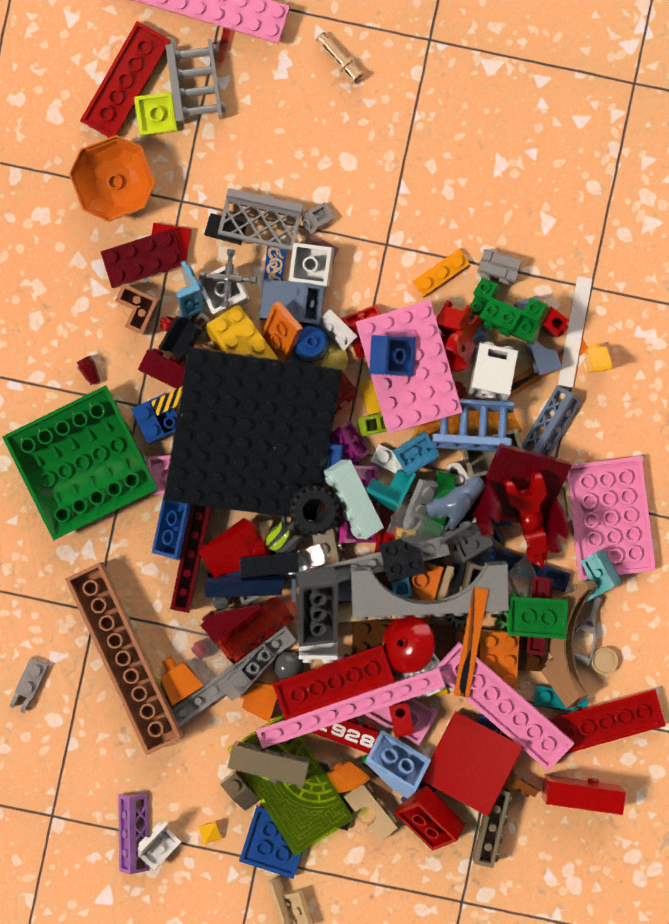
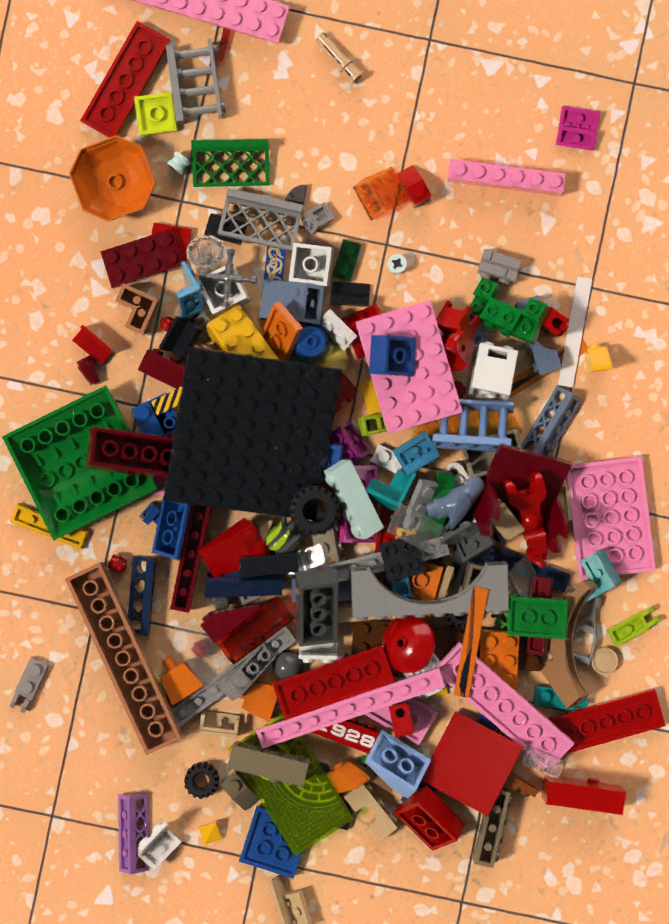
(33, 521): none -> yellow tile
(92, 345): none -> red panel
(117, 564): none -> red plate
(128, 452): none -> dark red brick
(148, 593): none -> dark blue fence
(150, 514): none -> blue tile
(178, 162): none -> light aqua wheel
(201, 791): none -> black tyre
(205, 253): none -> clear cone
(219, 724): none -> tan hinge
(230, 145): none -> green fence
(297, 194): none -> dark grey tile
(346, 260): none -> dark green piece
(350, 294): none -> black panel
(380, 192): none -> clear orange bracket
(395, 267): none -> light aqua wheel
(414, 186): none -> red slope
(440, 272): light orange plate -> none
(506, 177): none -> bright pink brick
(508, 524): none -> tan hinge
(543, 762): none -> clear slope
(577, 127): none -> dark pink slope
(632, 626): none -> lime hinge

